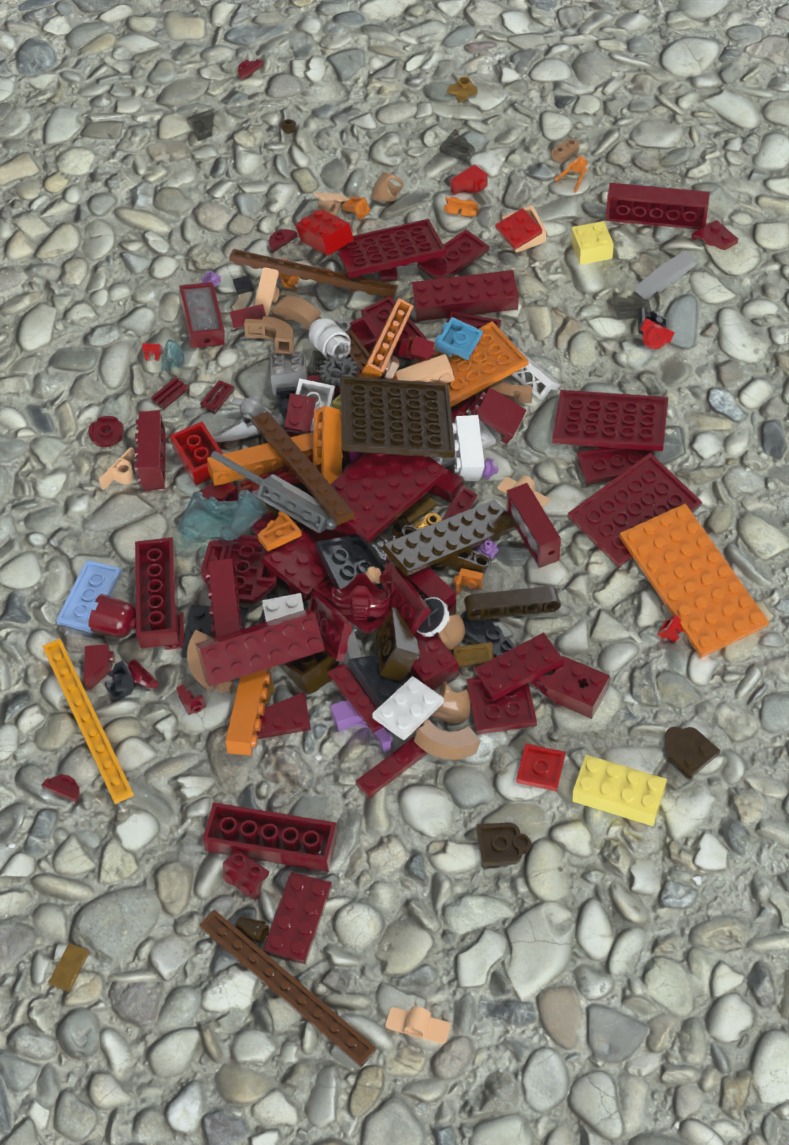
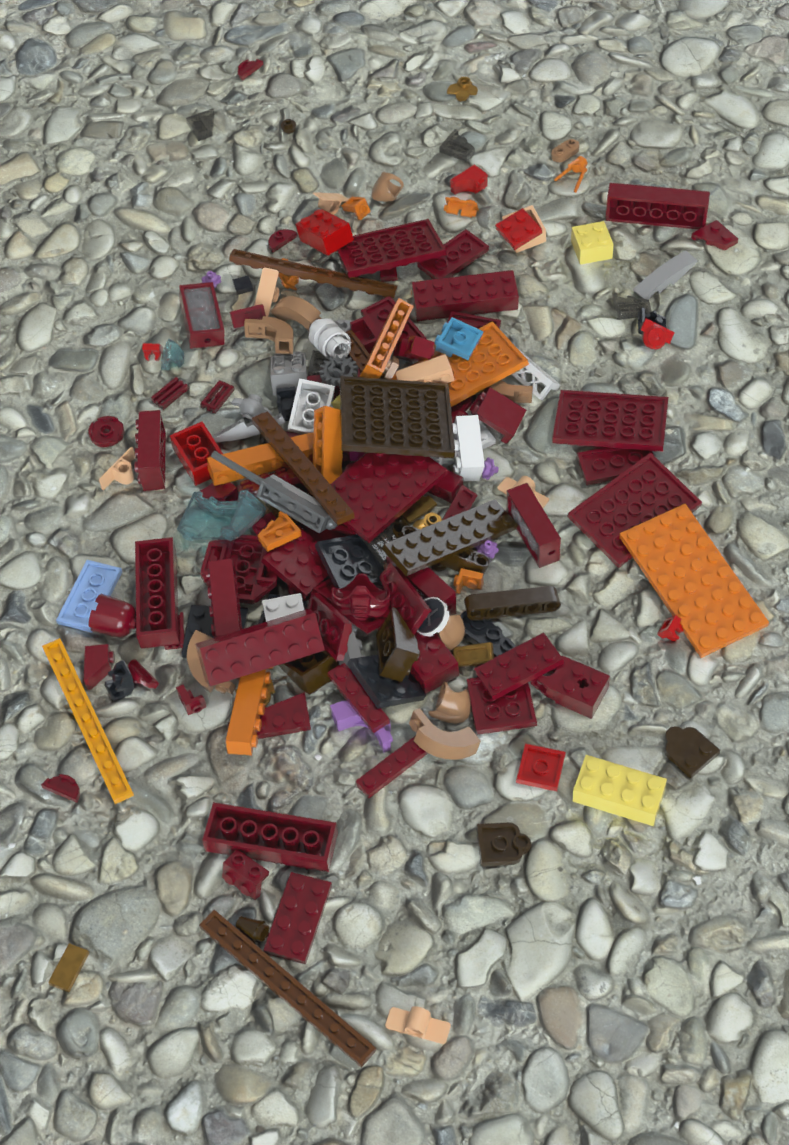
(300, 413): dark red plate -> none
(374, 575): light nougat plate -> none
(408, 708): white plate -> none

